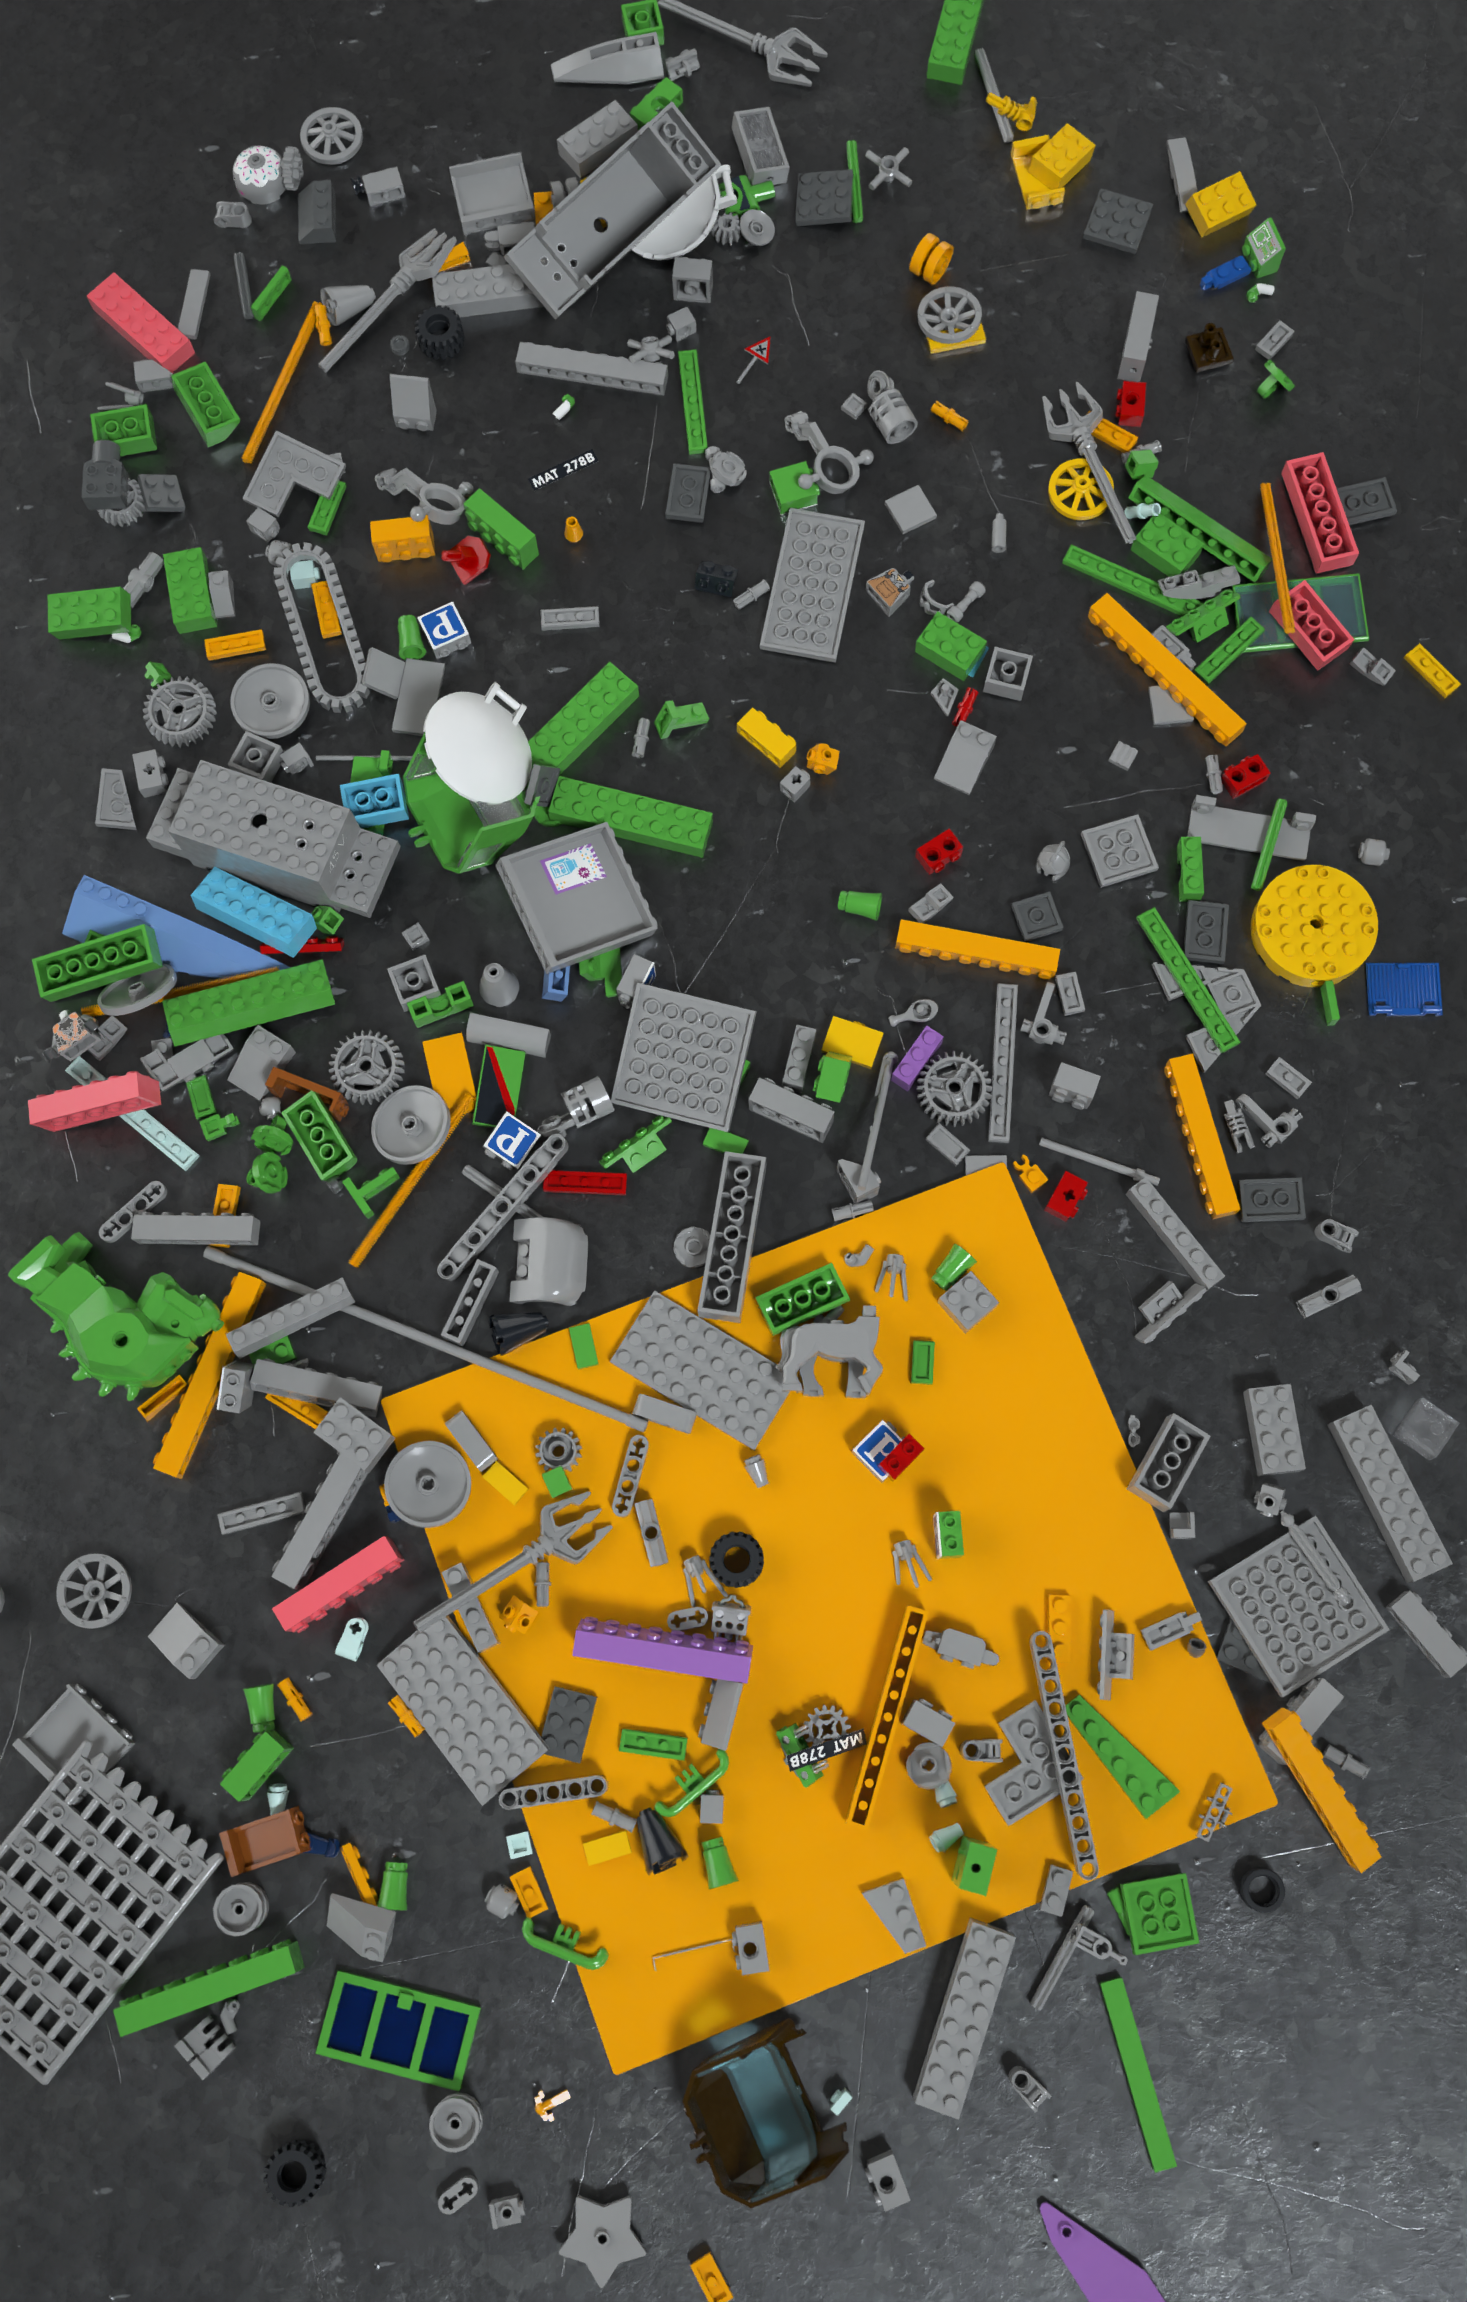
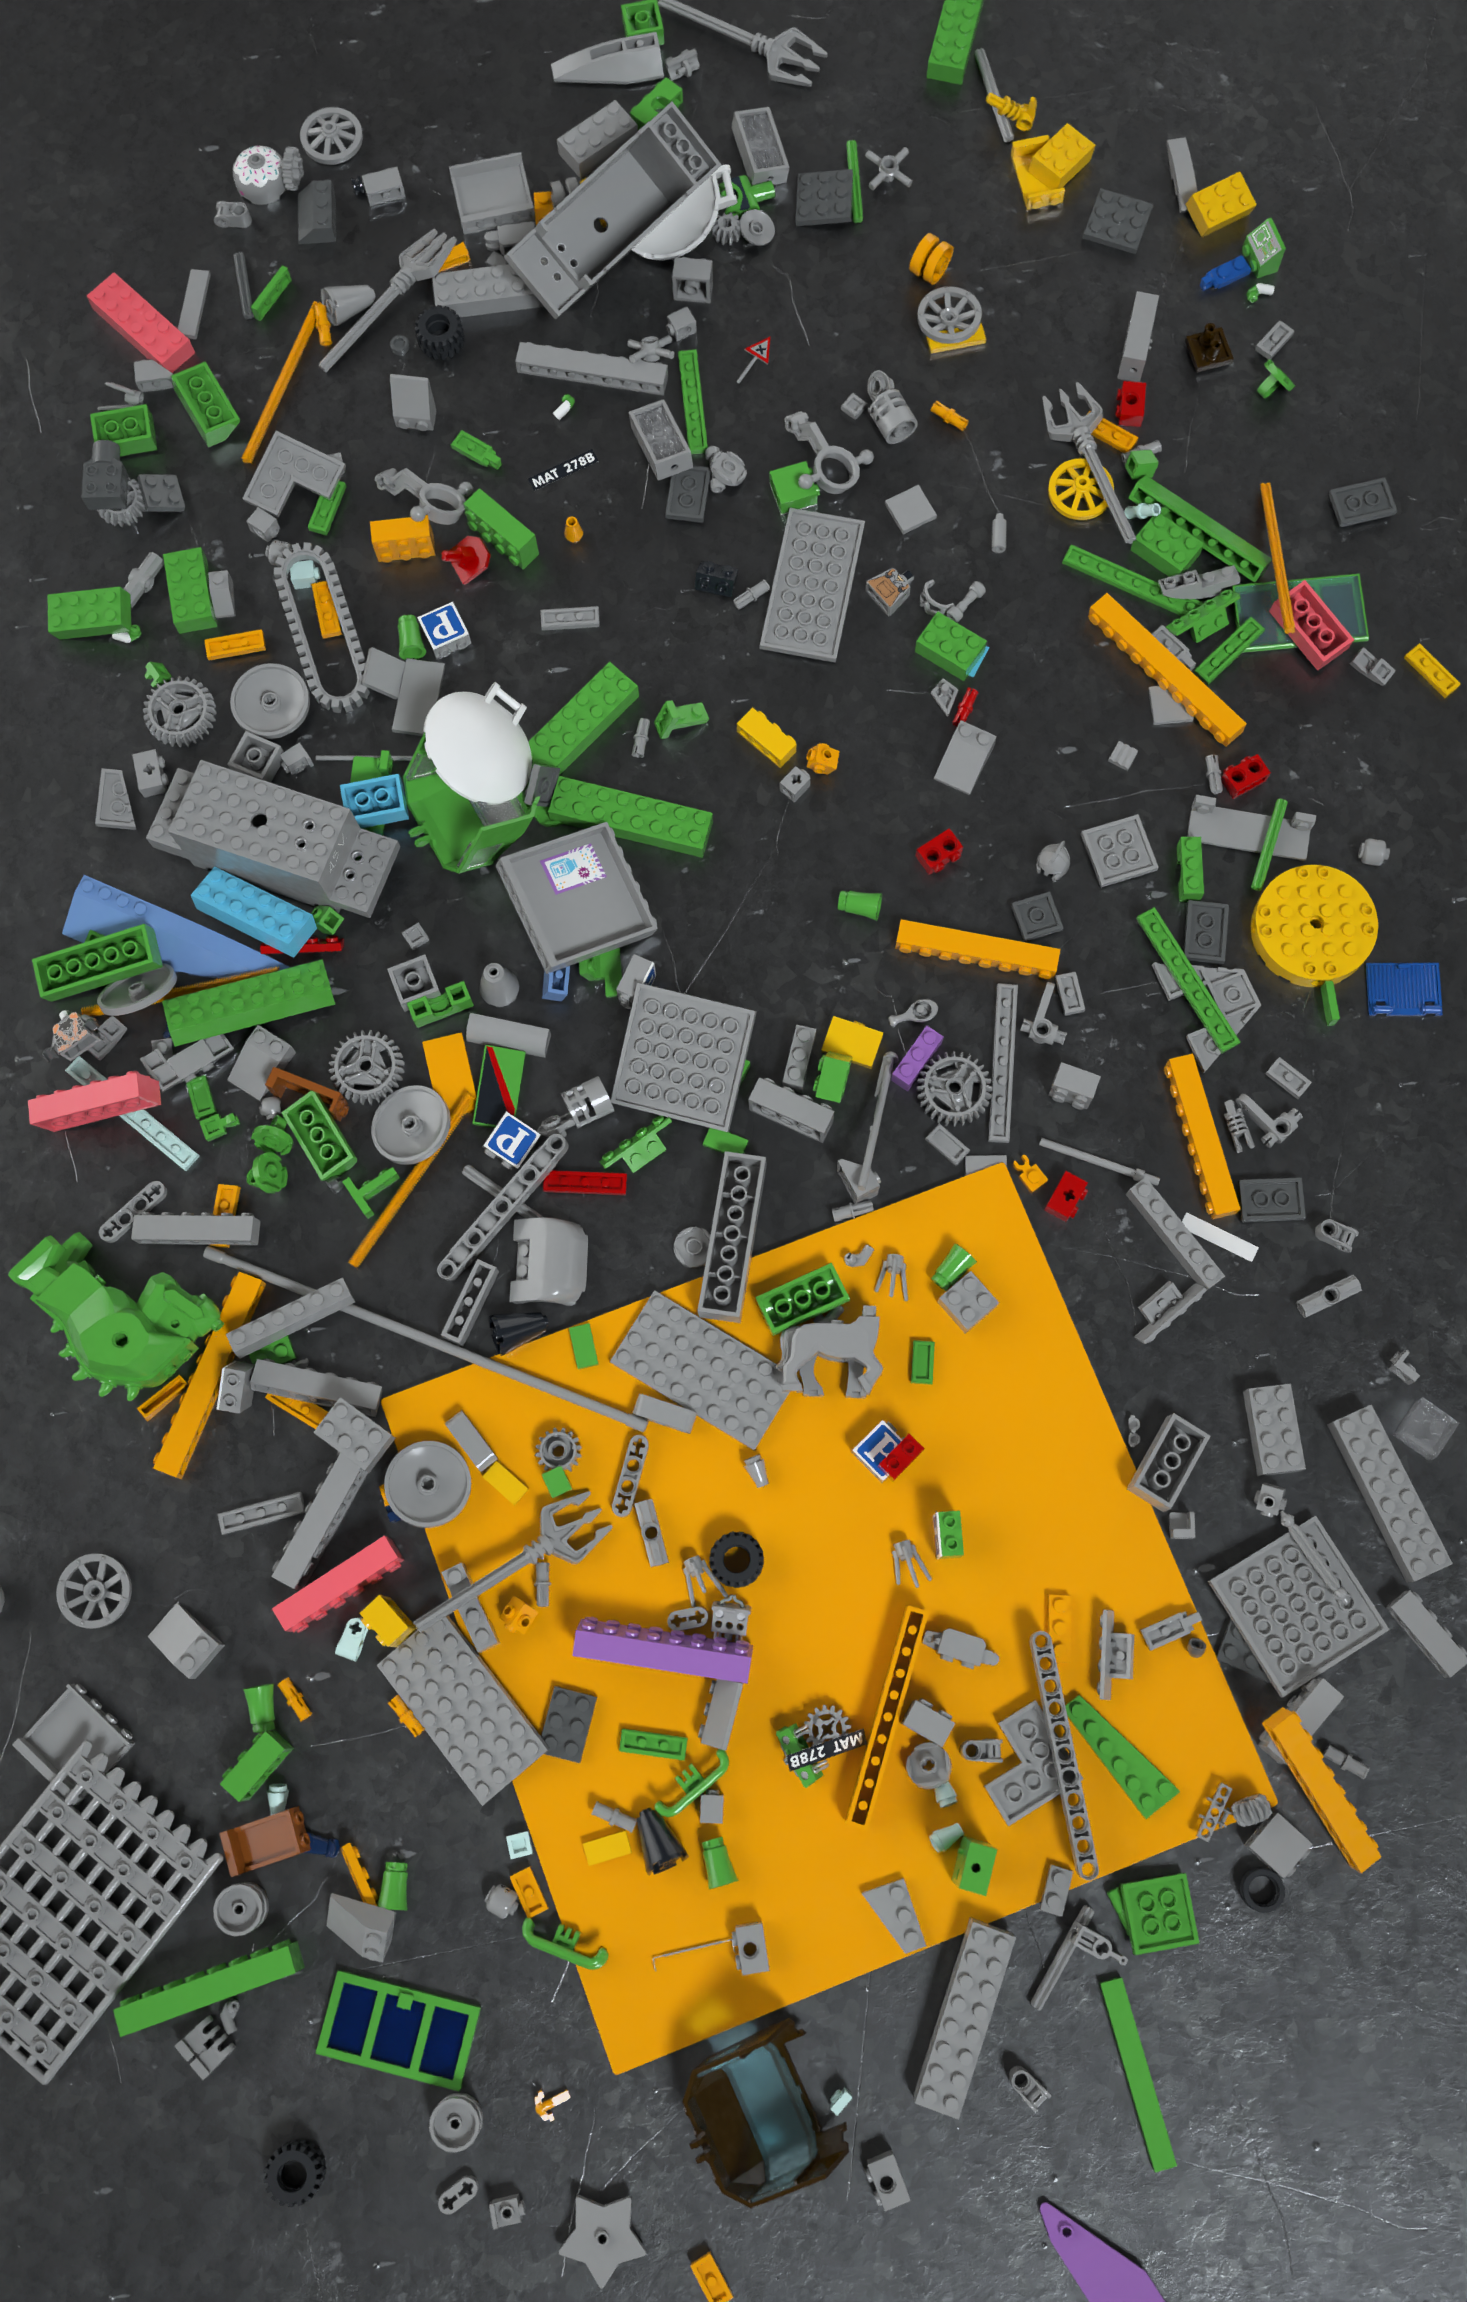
(388, 1621): none -> yellow brick
(476, 450): none -> bright green hinge
(542, 1791): light grey beam -> none
(661, 439): none -> brick
(931, 904): light grey slope -> none
(1007, 673): light grey brick -> none
(1220, 1237): none -> white sticker
(1251, 1810): none -> light grey gear
(1279, 1845): none -> light grey piece
(1320, 513): coral brick -> none

